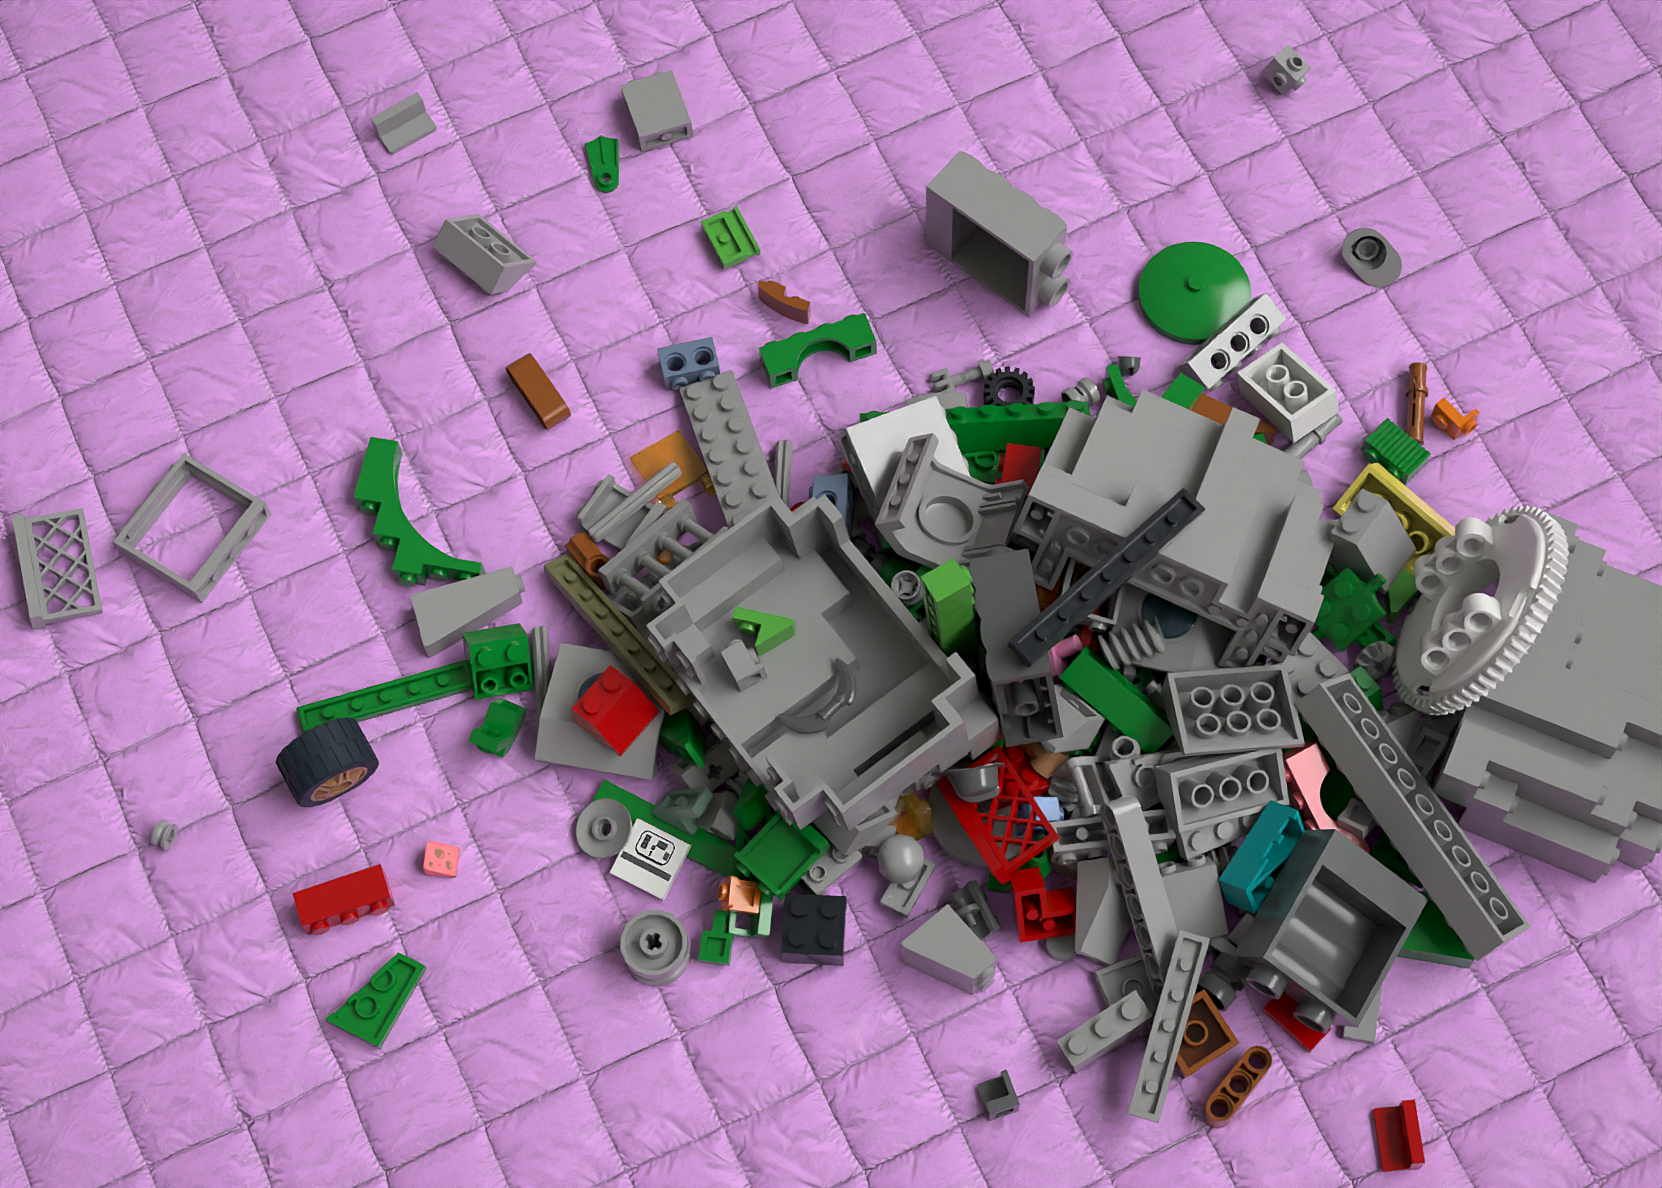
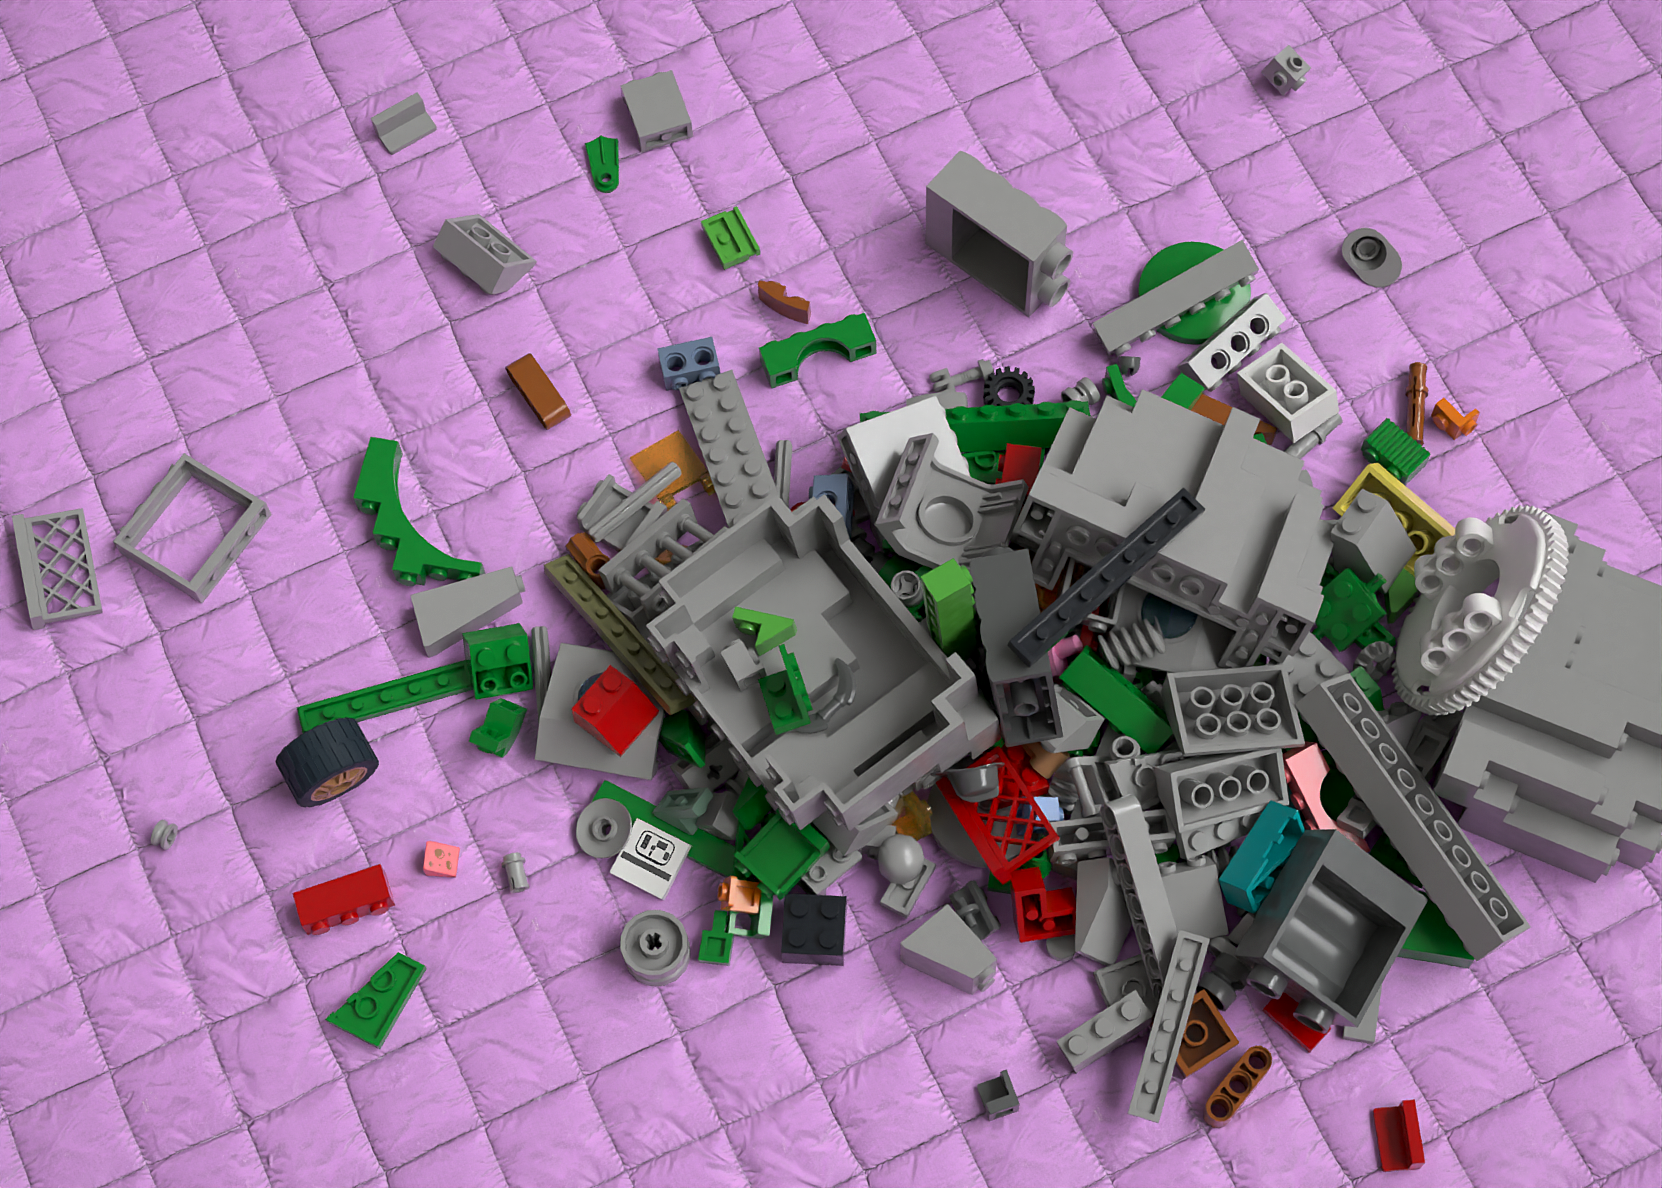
(515, 872): none -> light grey pin
(786, 695): none -> green bracket
(1175, 298): none -> light grey brick

